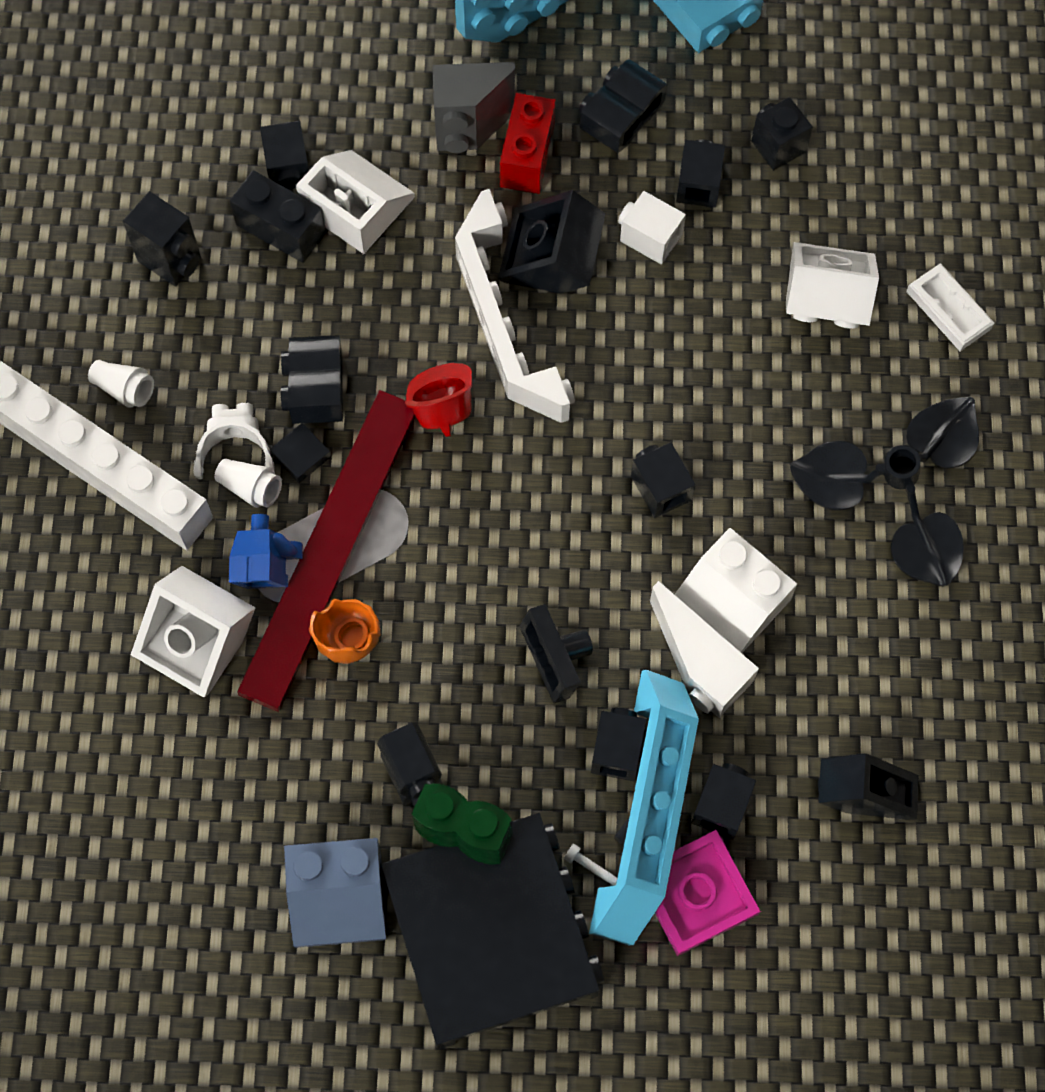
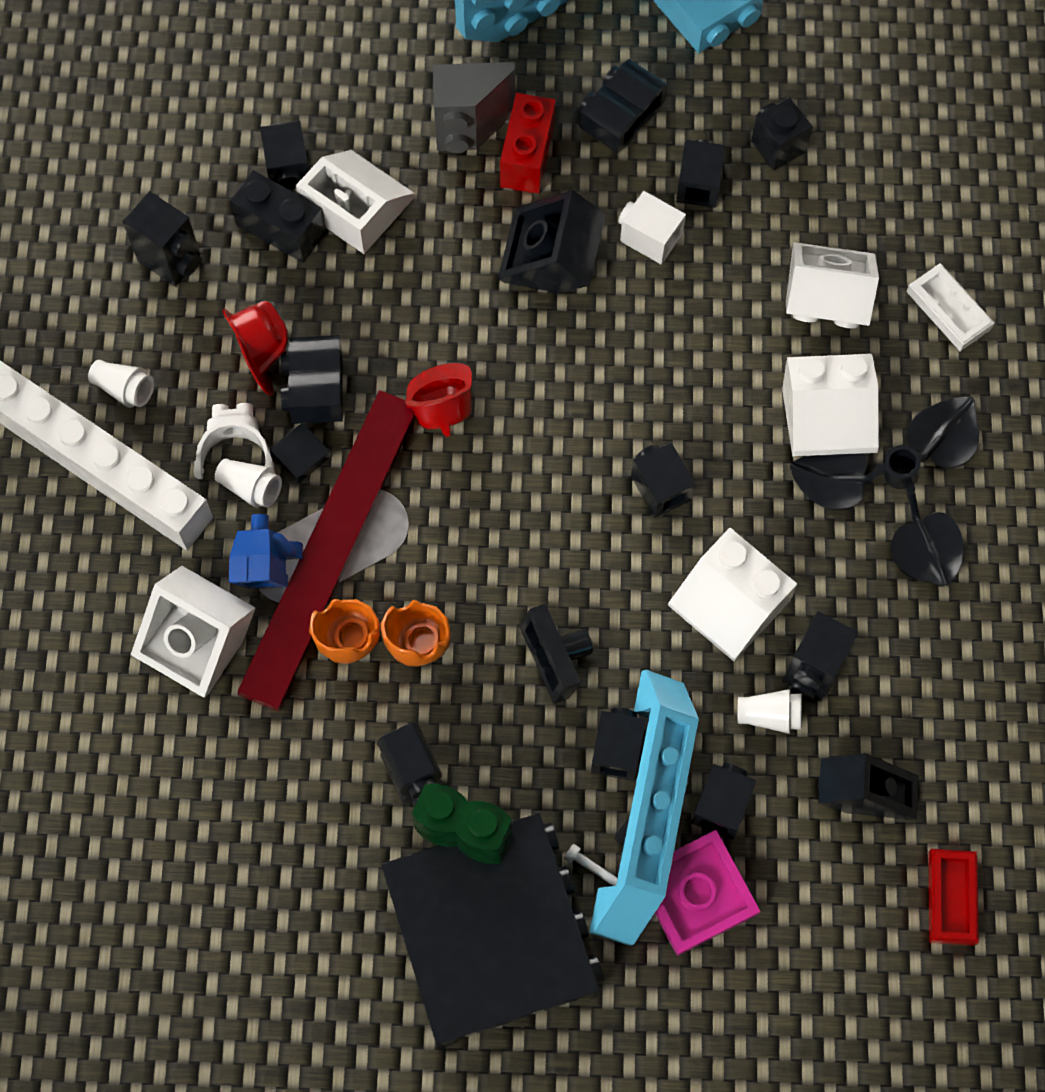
(261, 339): none -> red piece
(335, 892): sand blue slope -> none
(416, 633): none -> orange hair
(540, 390): white slope -> none
(706, 661): white slope -> none
(772, 711): none -> white cone
(819, 657): none -> black brick
(831, 404): none -> white slope
(953, 897): none -> red tile

